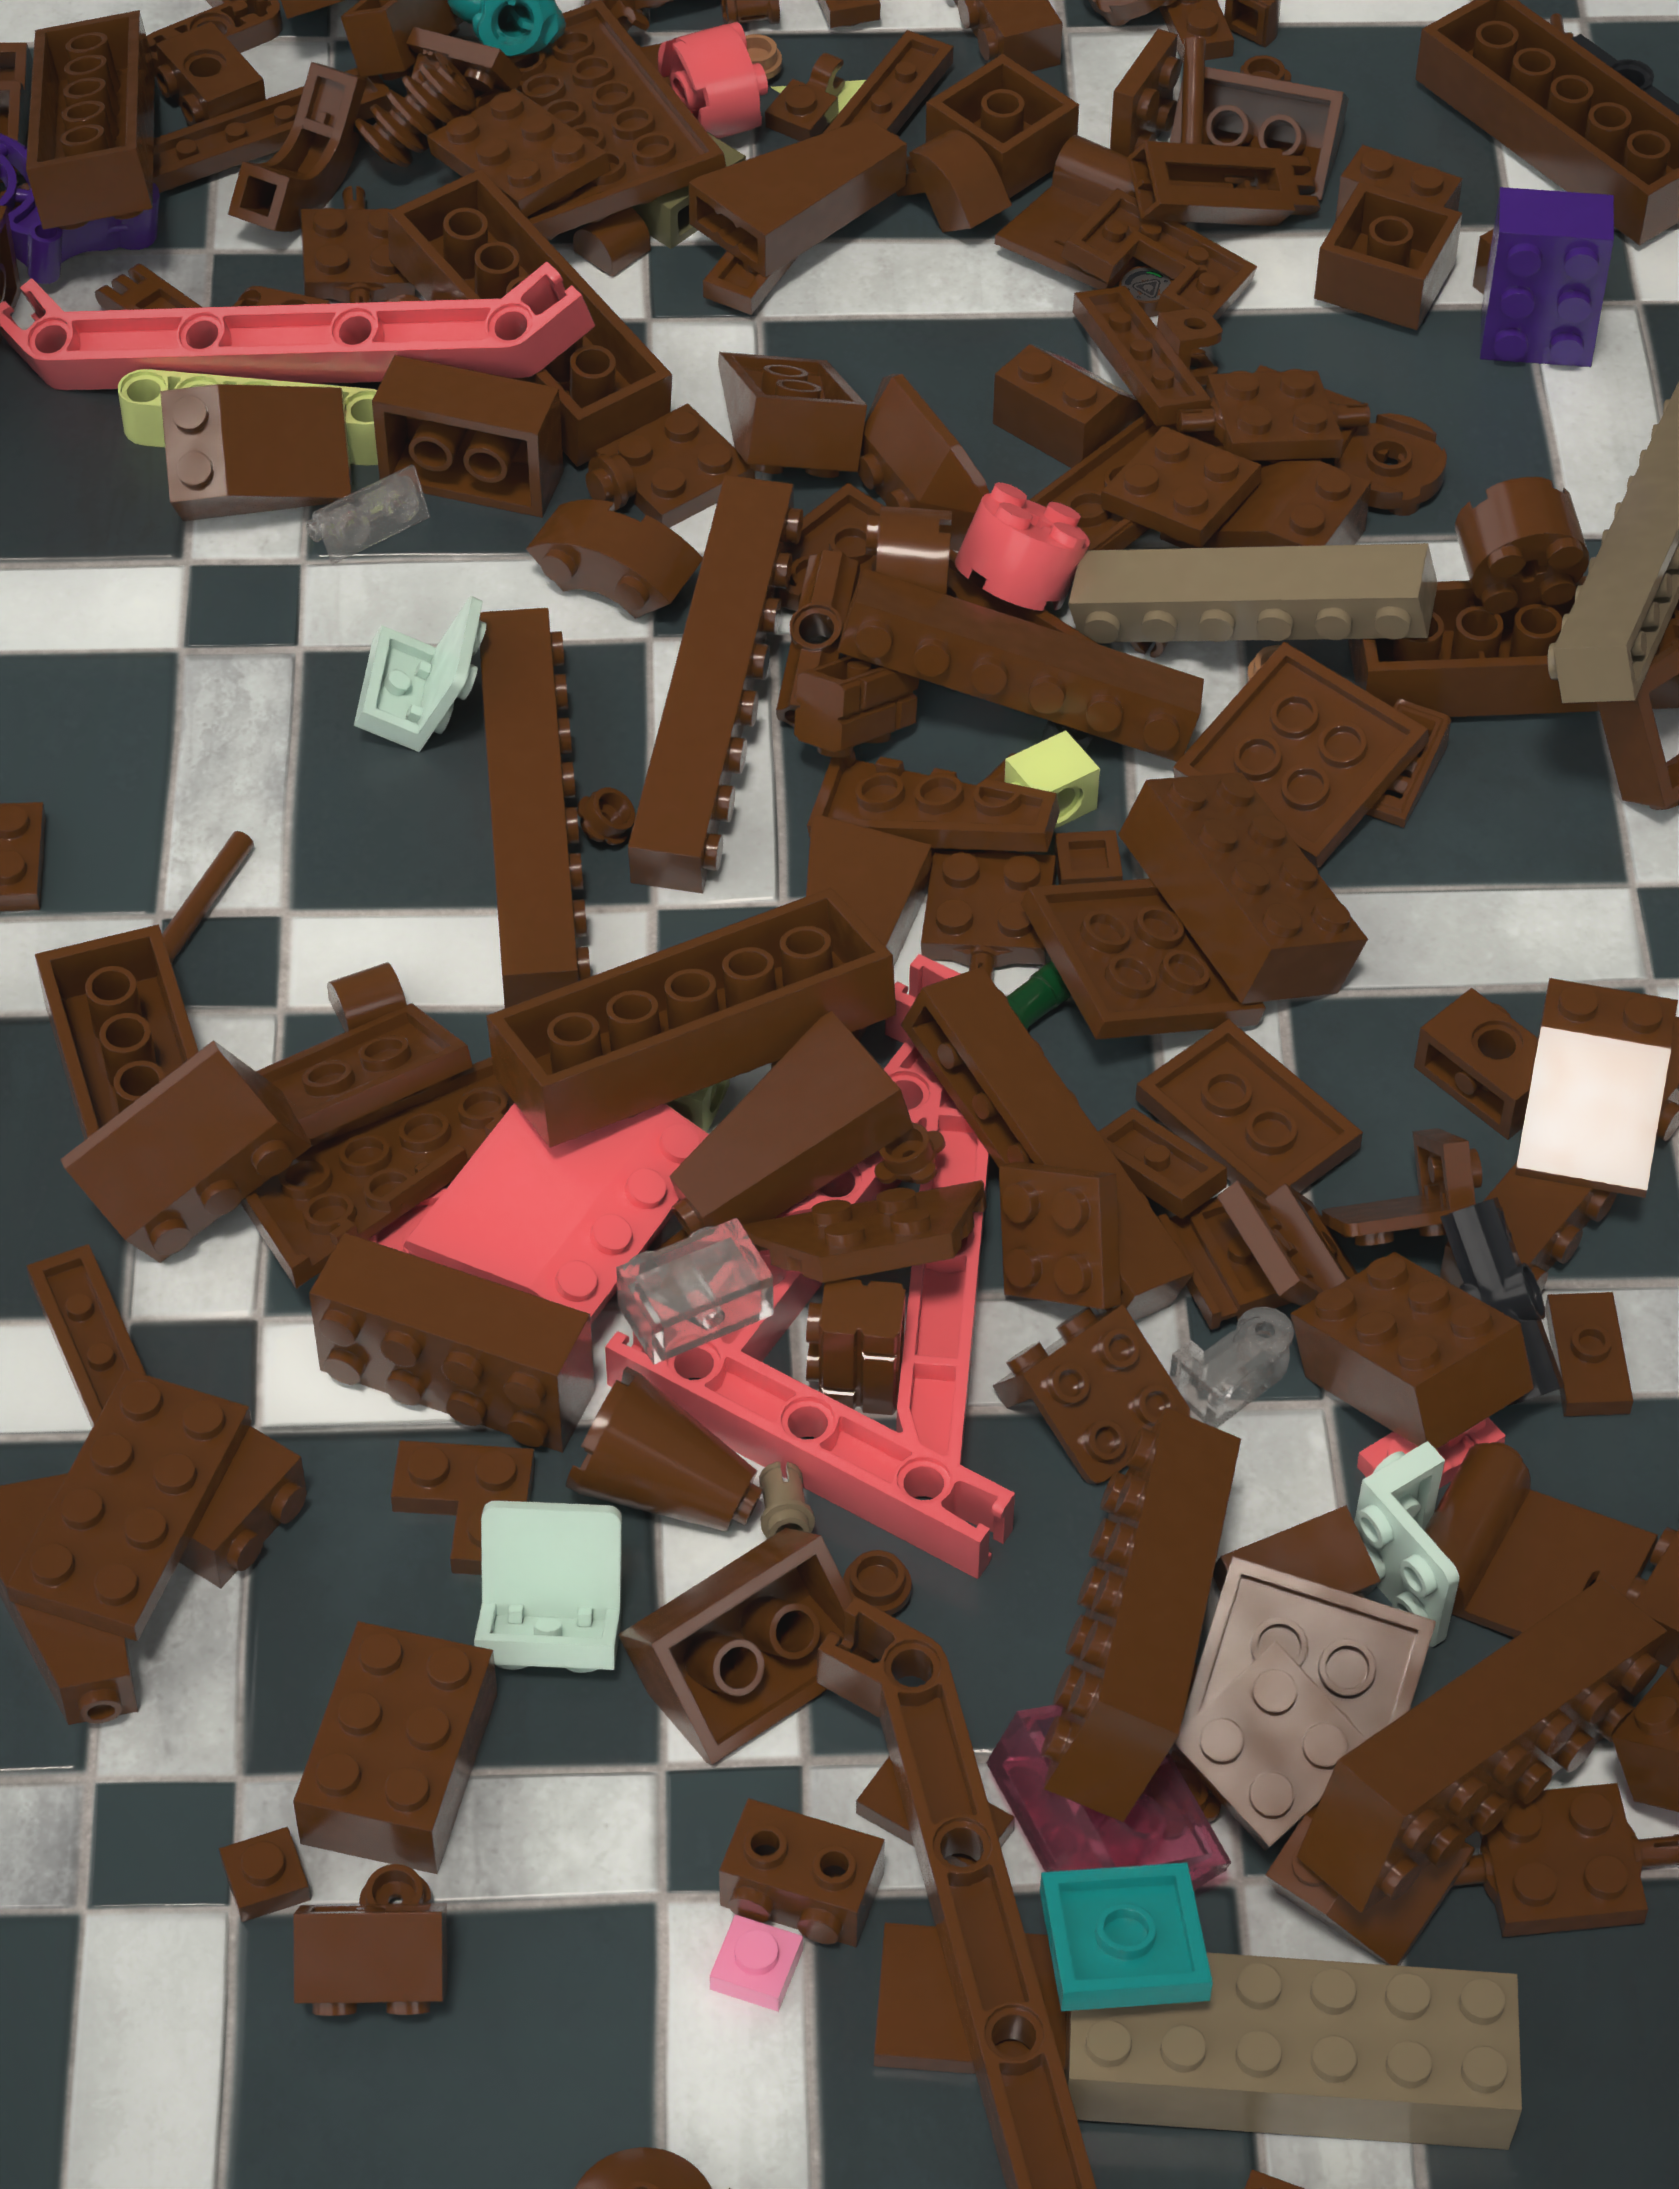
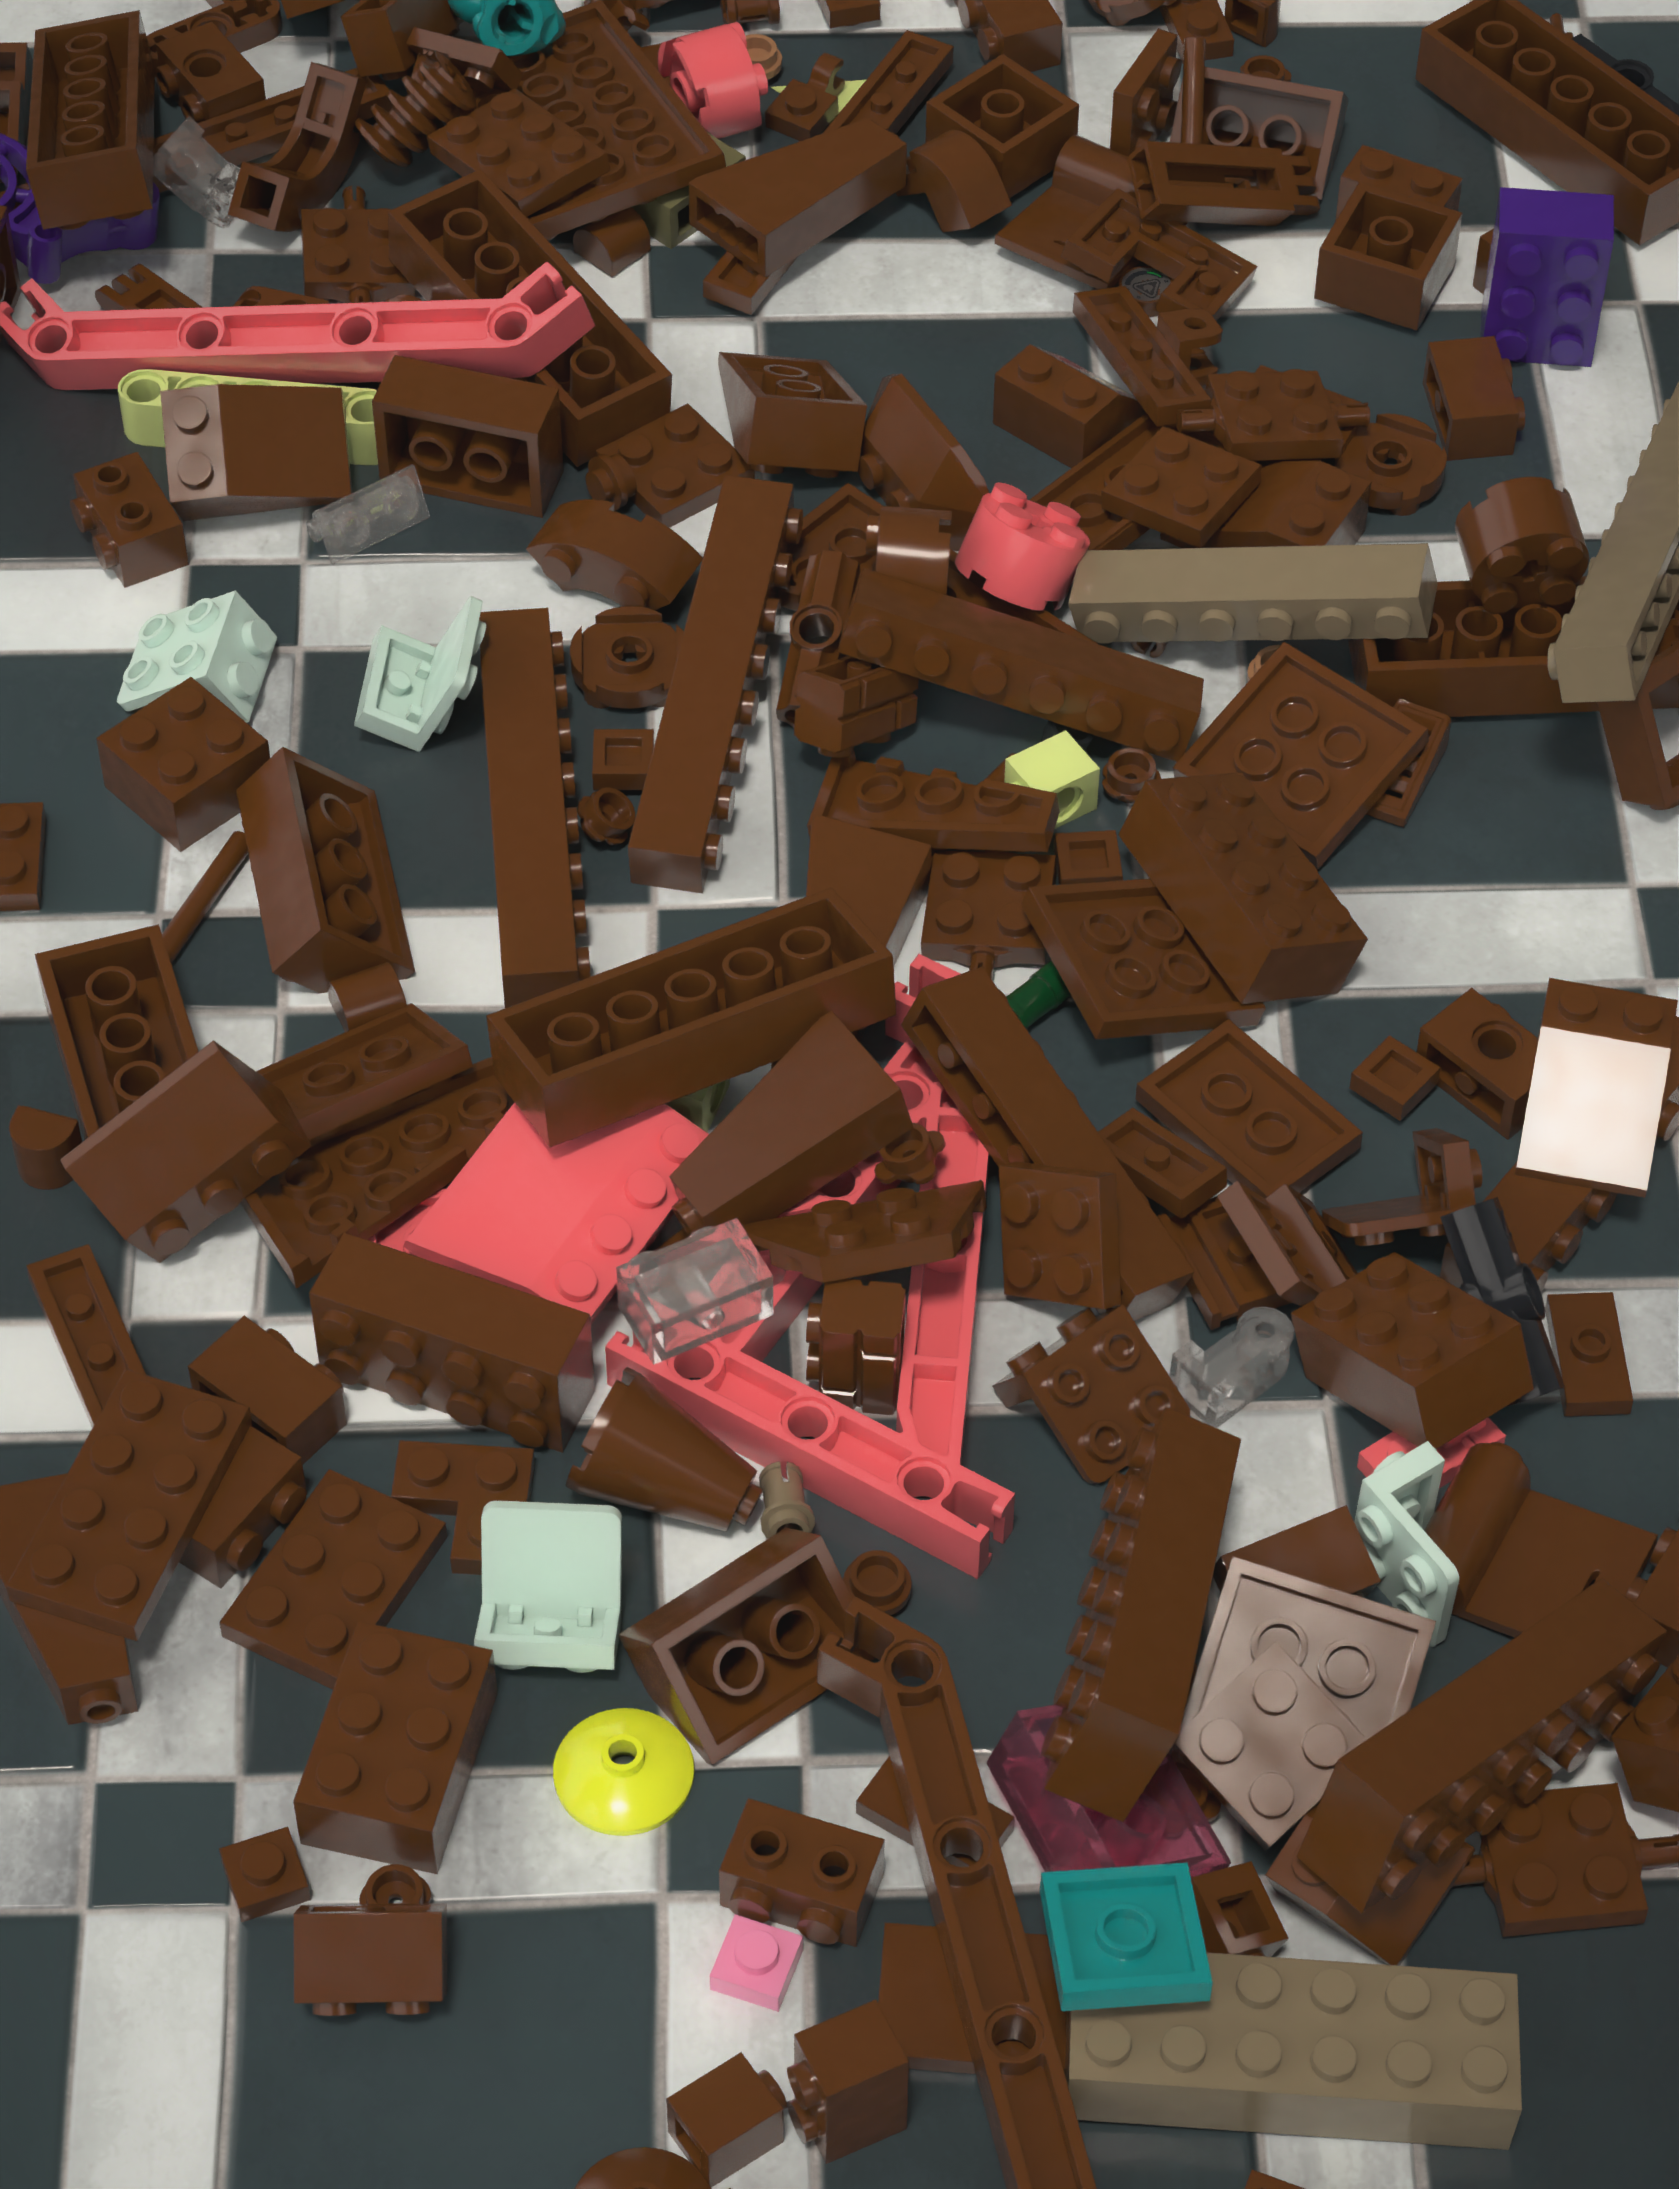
(40, 1143): none -> reddish brown brick
(129, 520): none -> reddish brown brick
(181, 762): none -> reddish brown brick
(197, 173): none -> clear leg
(212, 641): none -> light aqua bracket
(285, 1393): none -> reddish brown brick
(321, 873): none -> reddish brown slope
(336, 1564): none -> reddish brown plate
(621, 758): none -> reddish brown plate
(623, 684): none -> reddish brown plate
(630, 1795): none -> neon yellow dish
(727, 2118): none -> reddish brown brick
(848, 2082): none -> reddish brown brick
(1127, 773): none -> reddish brown plate
(1237, 1912): none -> reddish brown brick
(1394, 1078): none -> reddish brown plate
(1472, 398): none -> reddish brown brick

